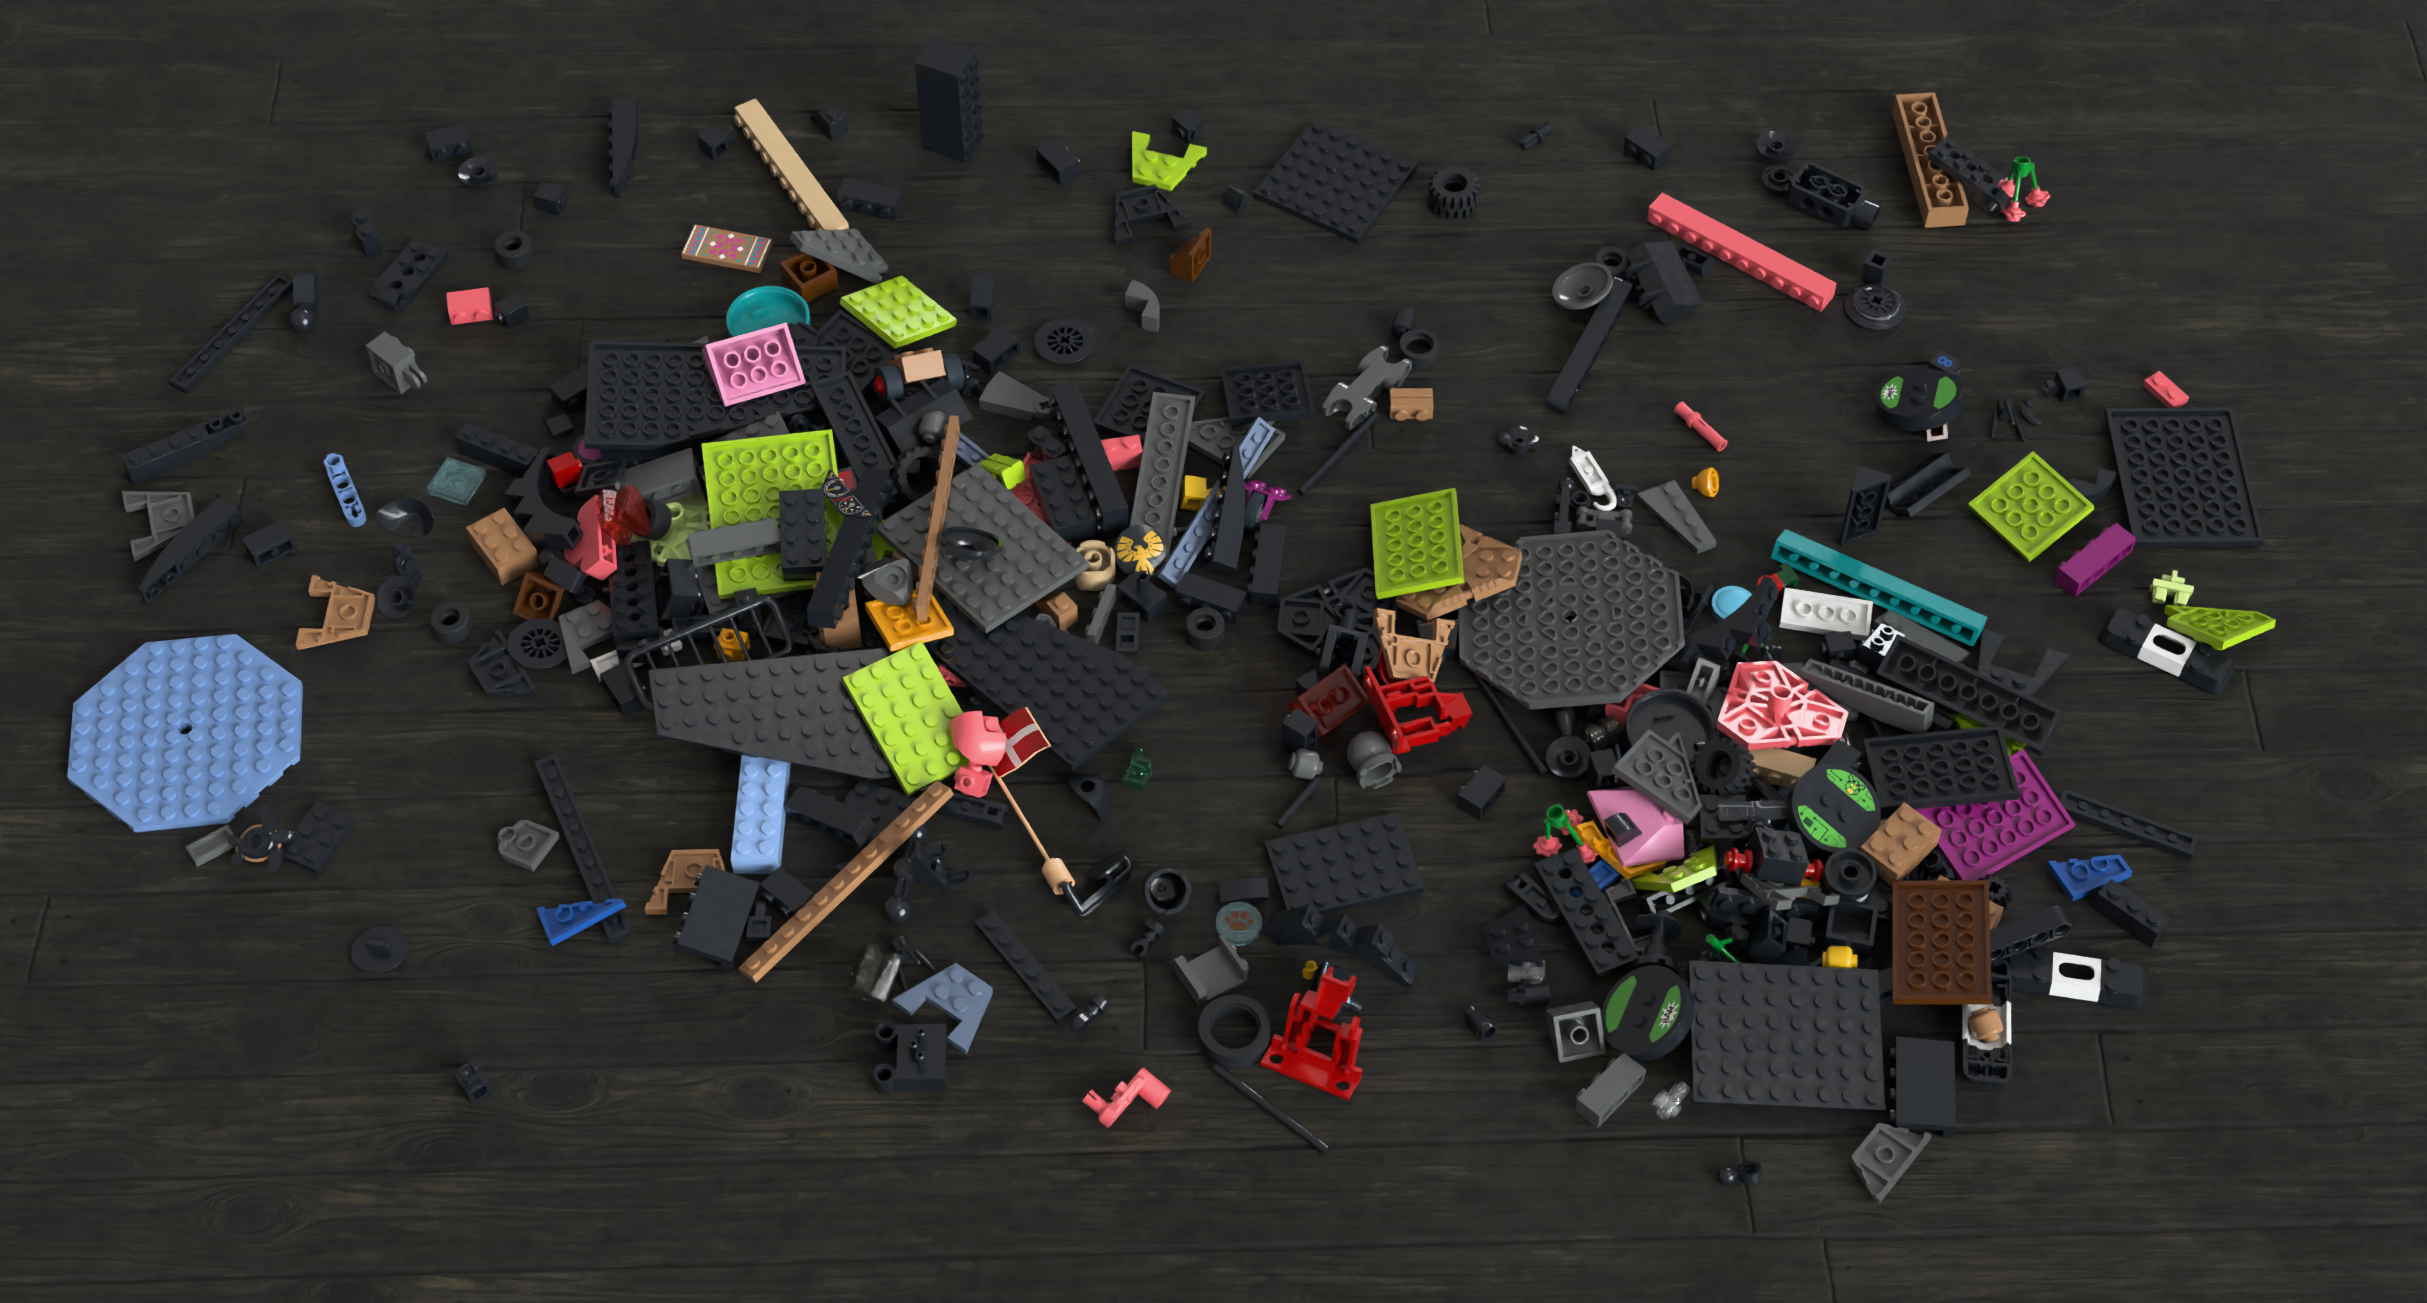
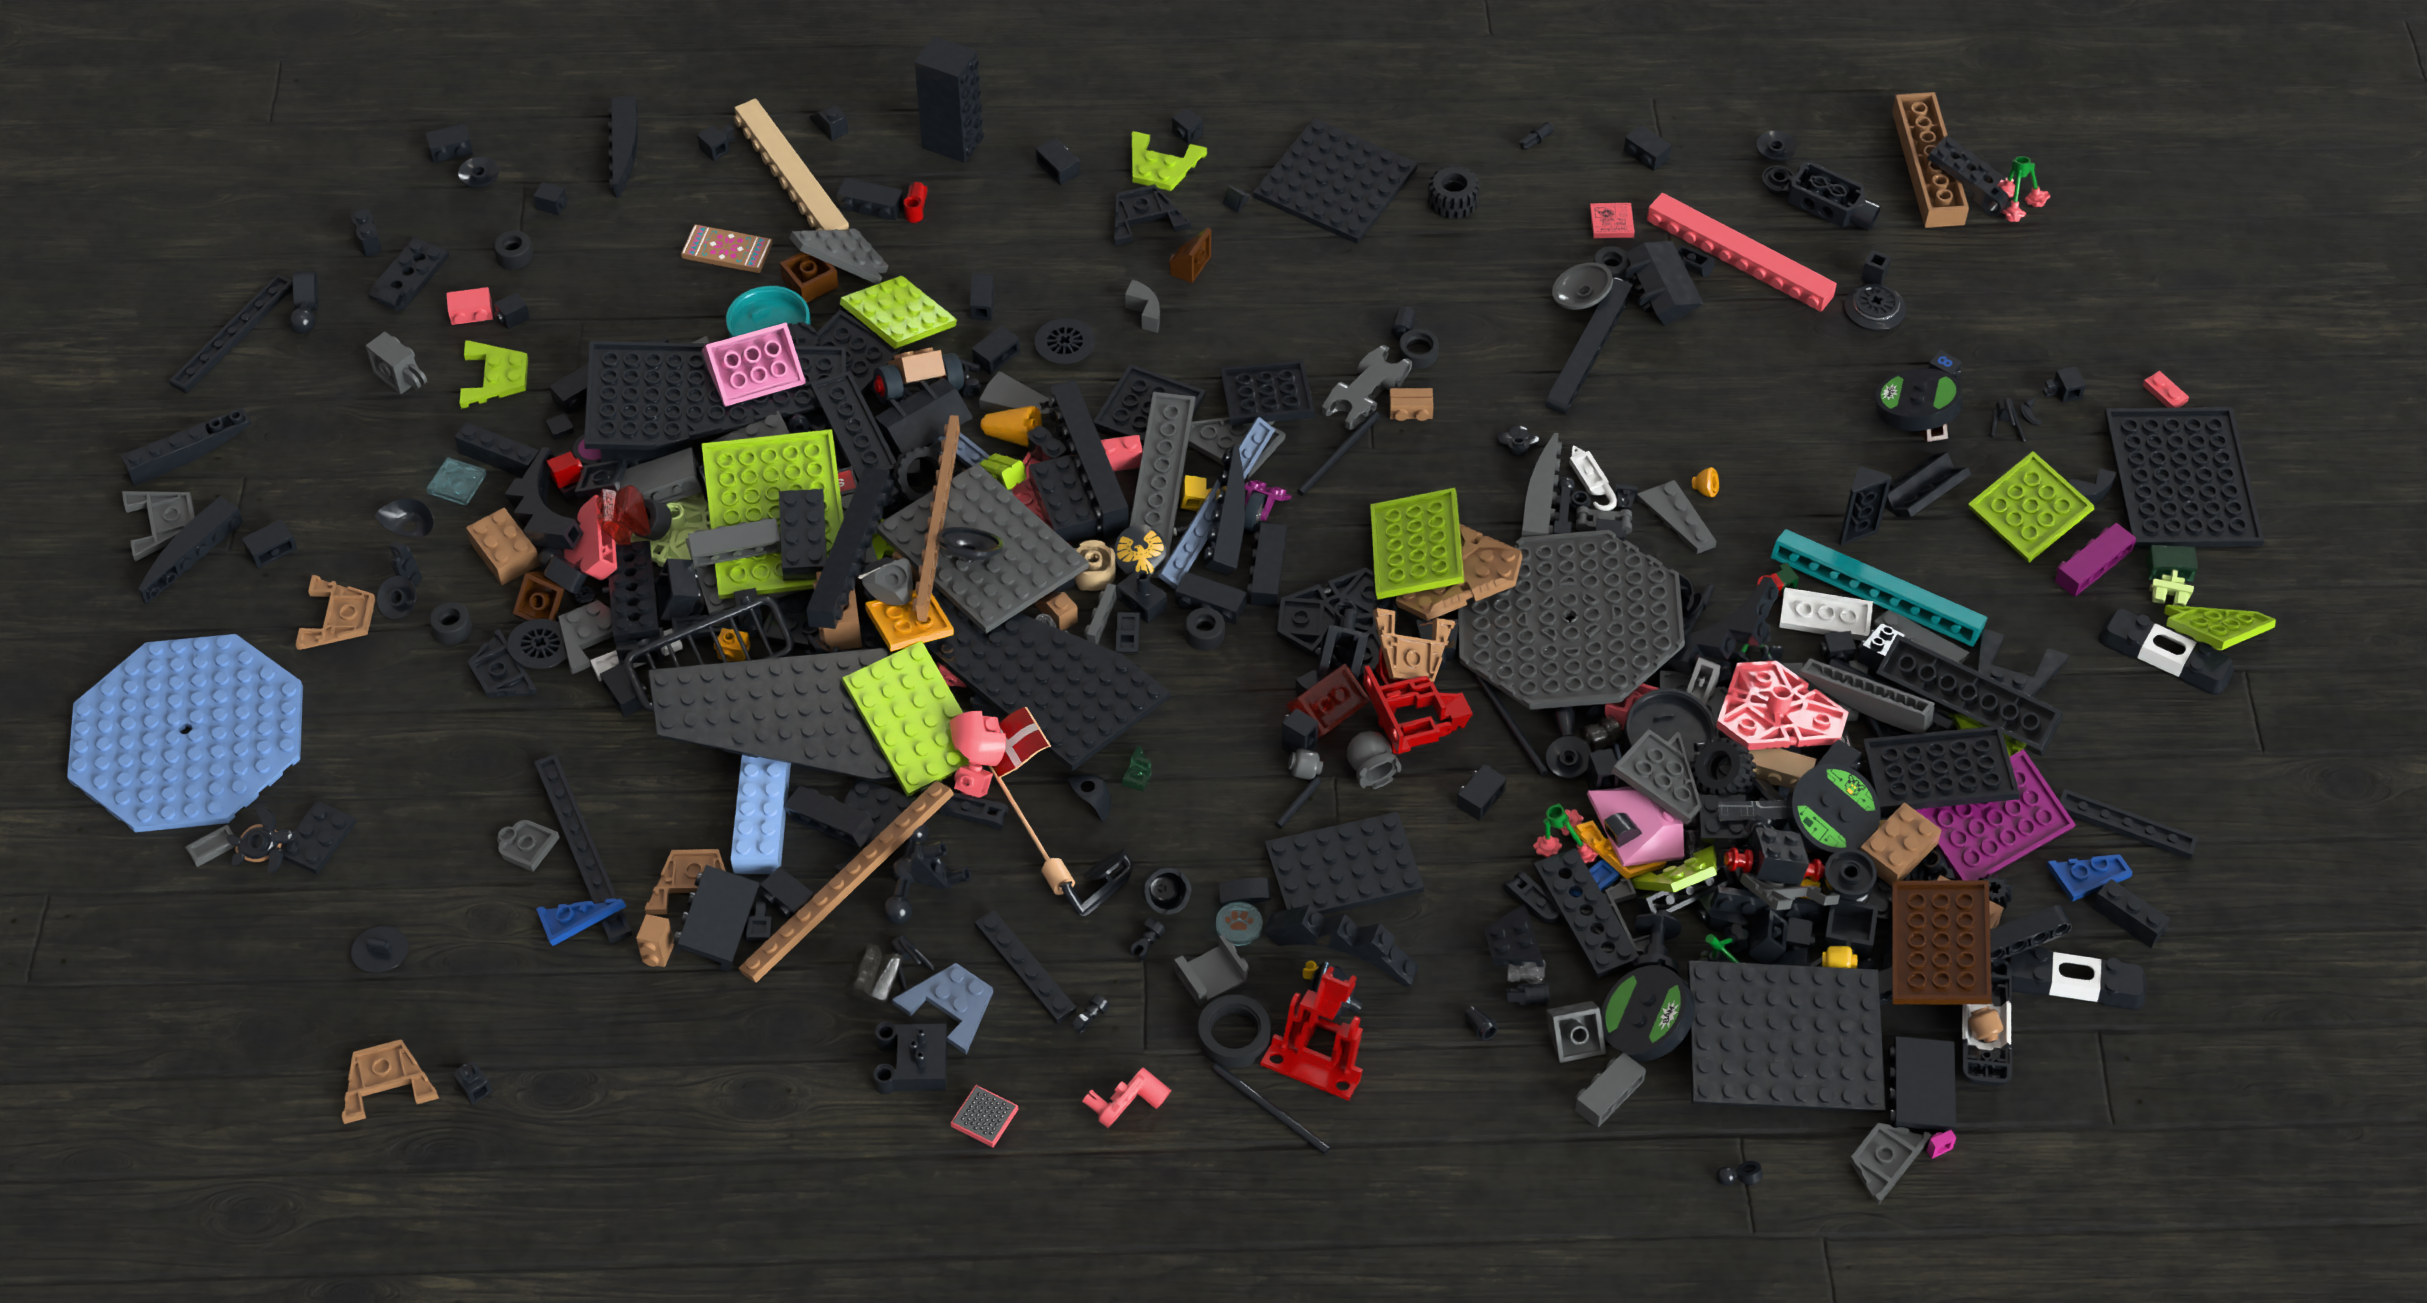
(334, 465): medium blue beam -> none
(383, 1069): none -> medium nougat wing
(503, 373): none -> lime wing
(655, 940): none -> medium nougat brick
(842, 497): black sticker -> none
(915, 202): none -> red piece
(933, 427): dark grey head -> none
(984, 1116): none -> tile
(1012, 424): none -> light orange cone
(1540, 491): none -> dark grey slope
(1612, 220): none -> coral tile
(1668, 1102): clear plate -> none
(1694, 420): coral pin -> none
(1727, 601): medium azure piece -> none
(1941, 1143): none -> dark pink plate
(2167, 558): none -> clear green brick

